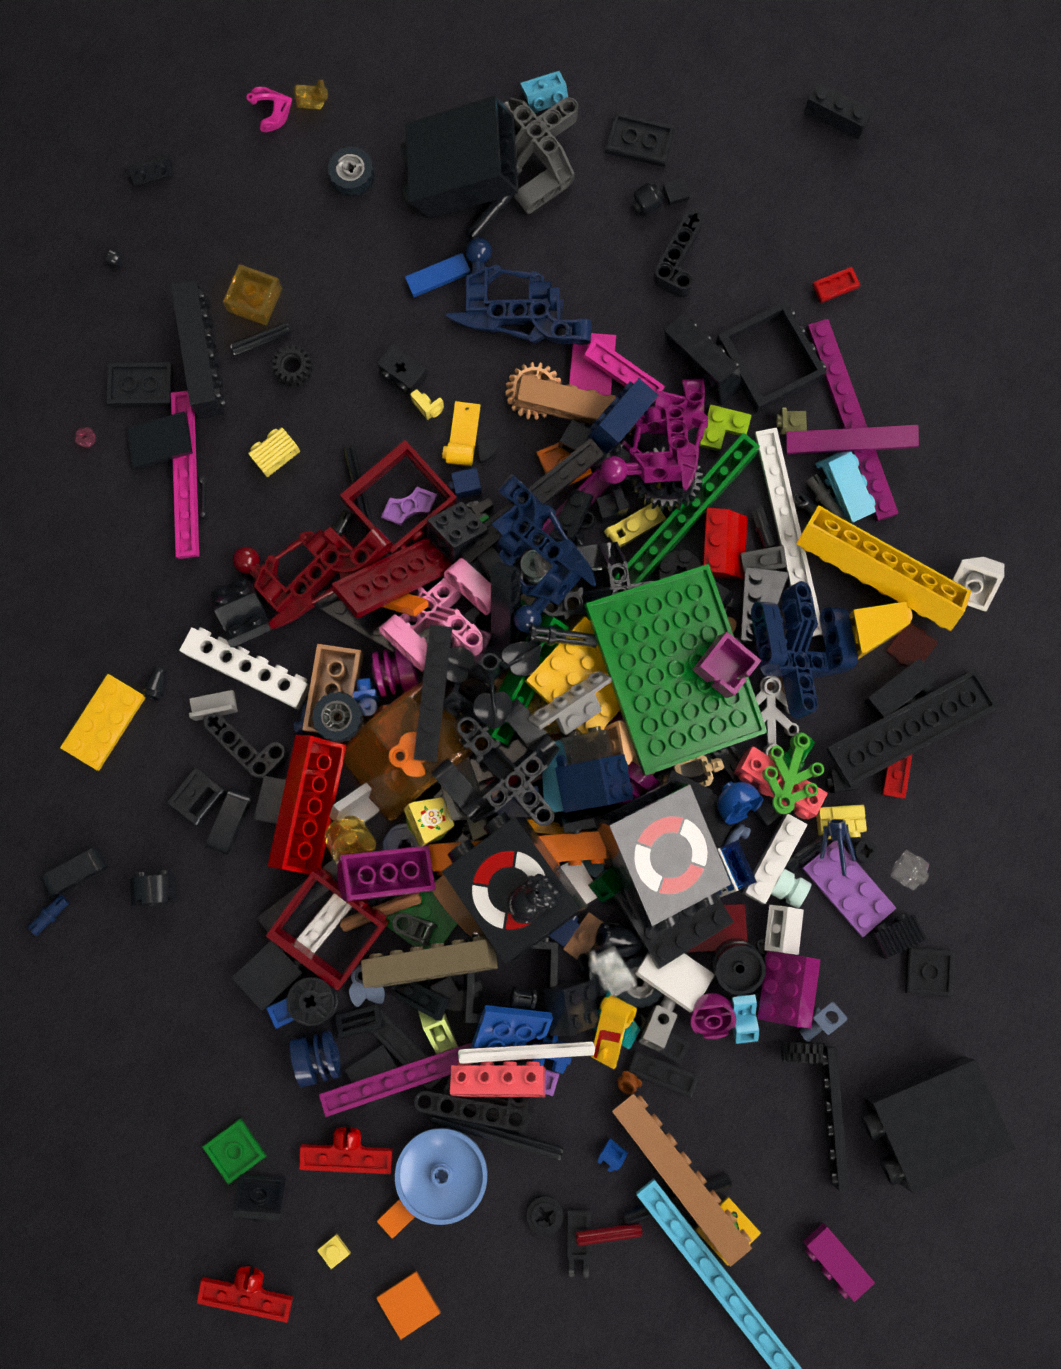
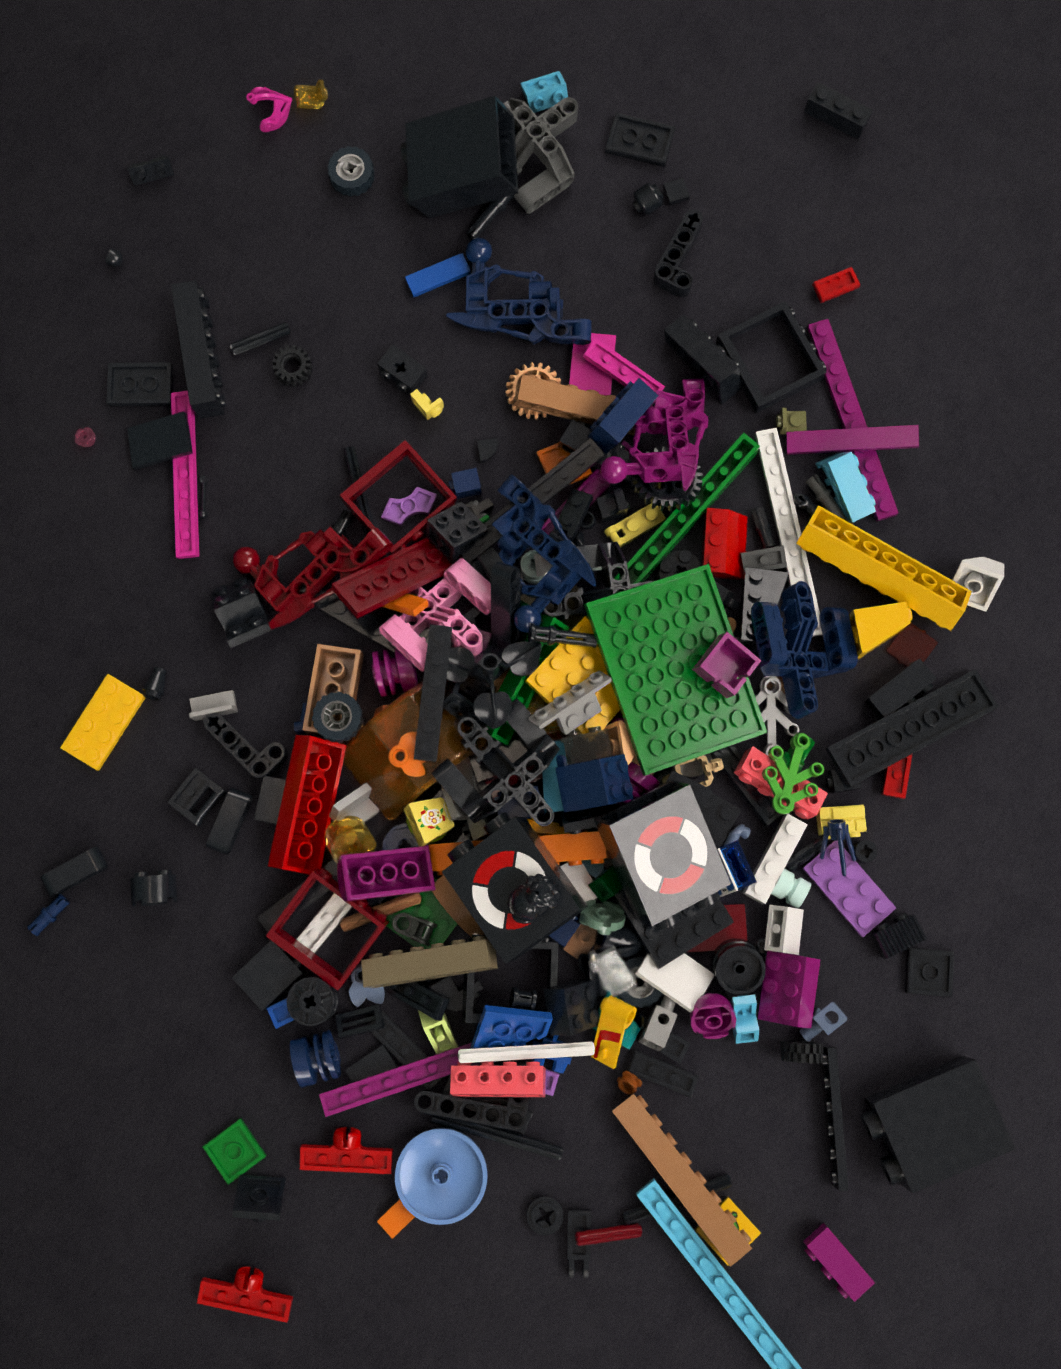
(194, 648): white brick -> none
(252, 294): clear yellow brick -> none
(273, 451): light yellow brick -> none
(334, 1251): light yellow plate -> none
(366, 696): blue hips -> none
(408, 1305): orange tile -> none
(463, 434): yellow door -> none
(603, 917): none -> sand green plate
(613, 1155): blue tile -> none
(721, 421): lime plate -> none
(737, 800): blue cylinder -> none
(910, 870): clear brick -> none

